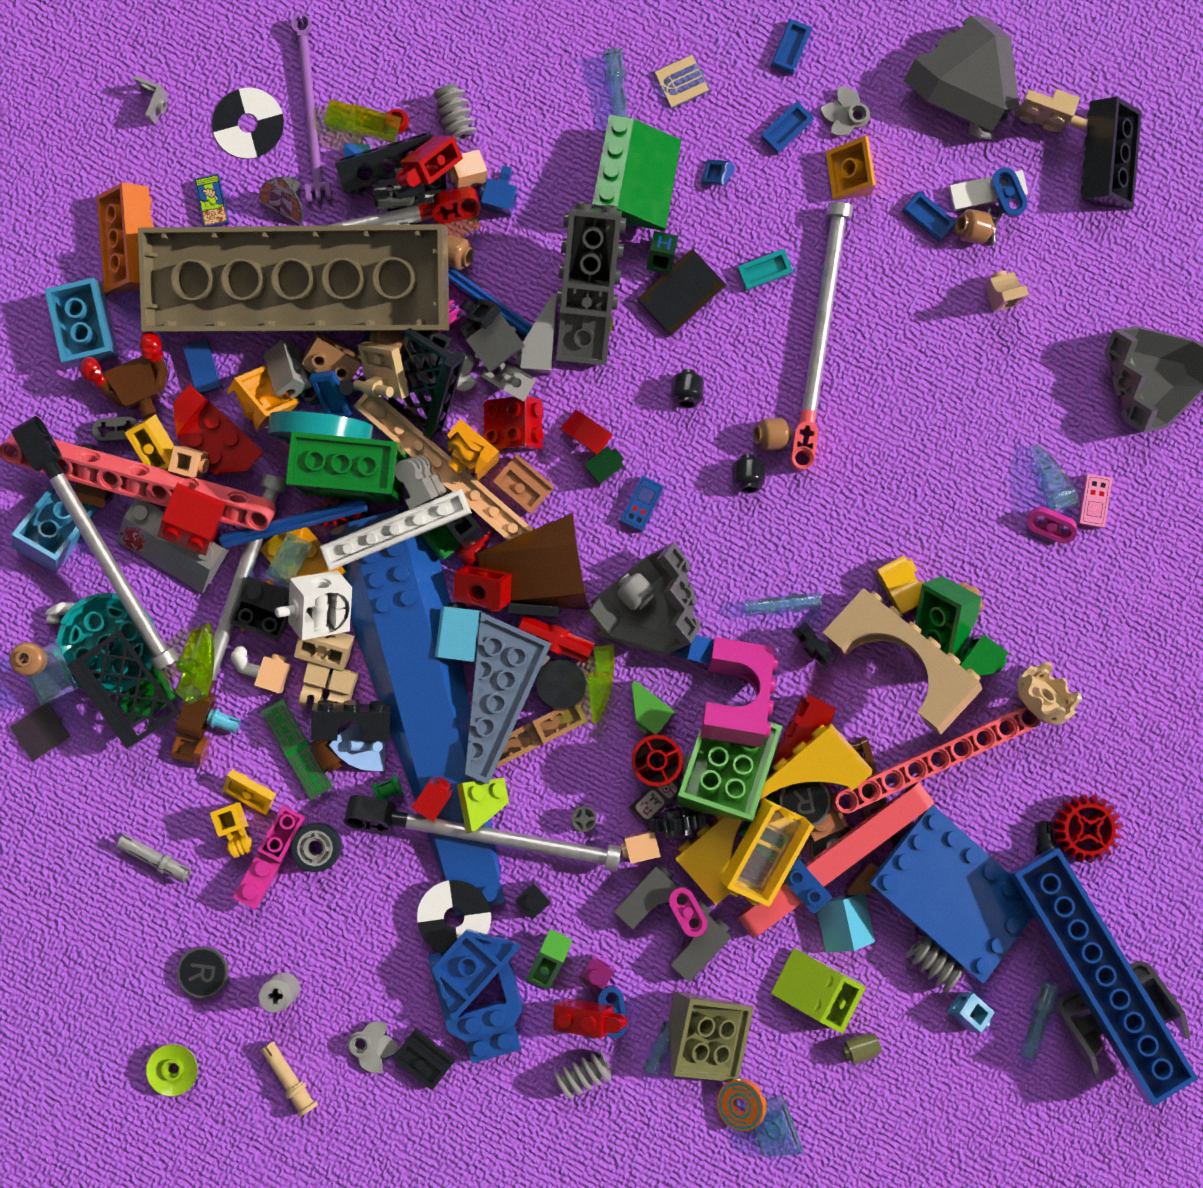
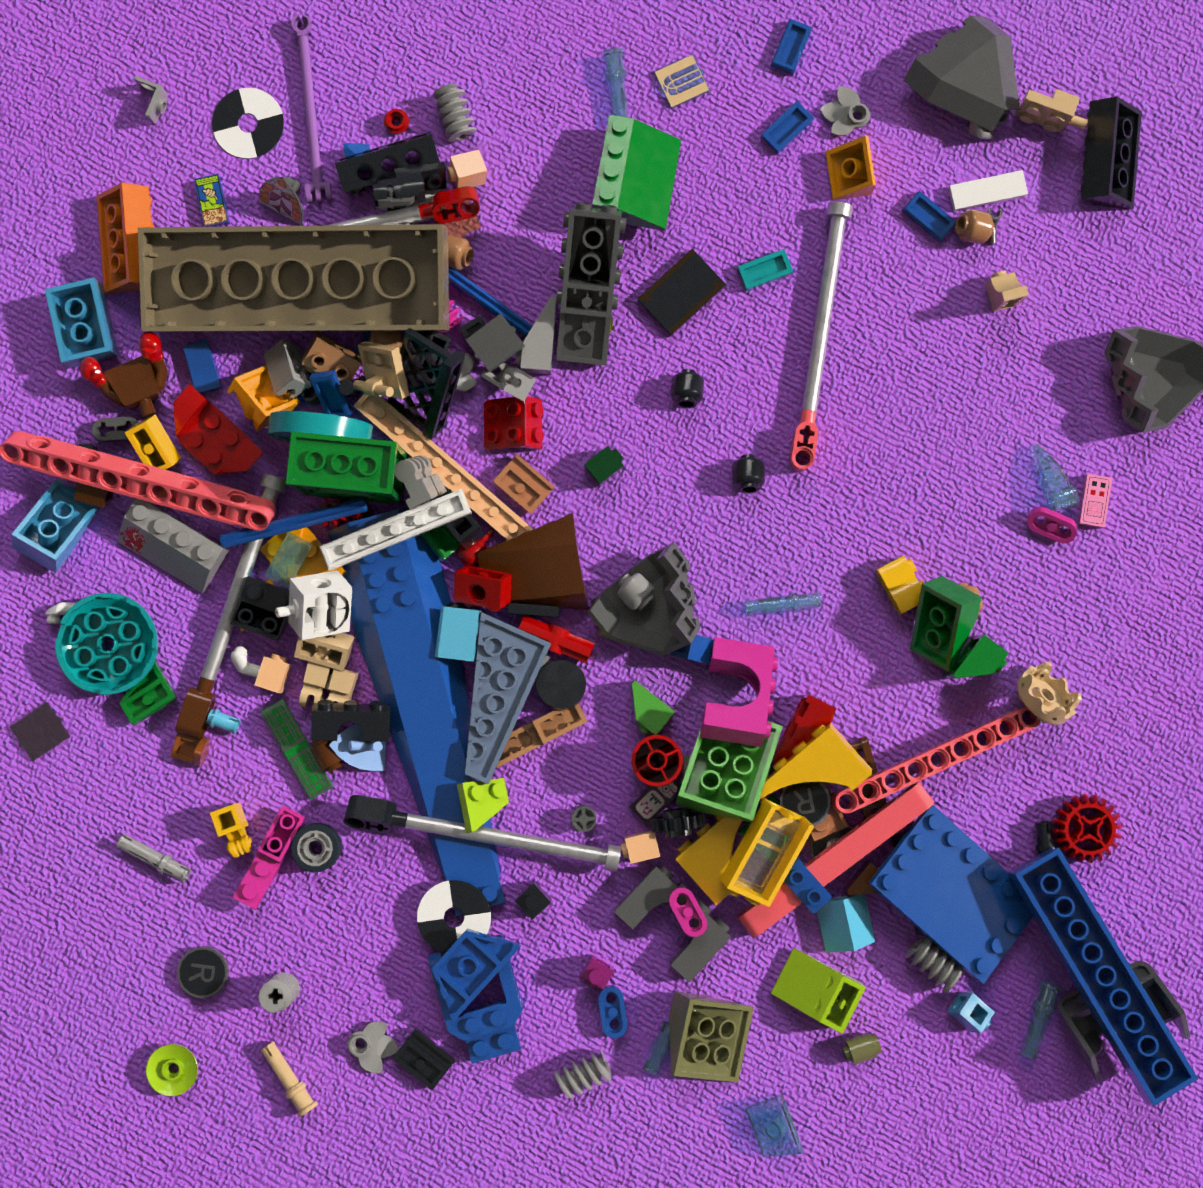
(36, 662): medium nougat head -> none
(43, 455): flat silver piece -> none
(55, 680): clear light blue slope -> none
(103, 701): black fence -> none
(188, 462): light nougat brick -> none
(191, 519): red slope -> none
(196, 664): clear neon green slope -> none
(249, 792): yellow plate -> none
(362, 121): clear neon green slope -> none
(388, 788): green bush -> none
(429, 161): red brick -> none
(433, 798): red brick -> none
(470, 451): light orange brick -> none
(481, 313): black plate -> none
(499, 195): blue brick -> none
(549, 959): bright green slope -> none
(586, 432): red slope -> none
(587, 1018): red brick -> none
(601, 681): clear neon green slope -> none
(642, 503): blue tile -> none
(662, 252): dark green brick -> none
(717, 172): blue slope -> none
(732, 1114): orange tile -> none
(772, 434): medium nougat head -> none
(814, 646): black plate -> none
(949, 684): tan arch -> none
(1010, 193): blue plate -> none

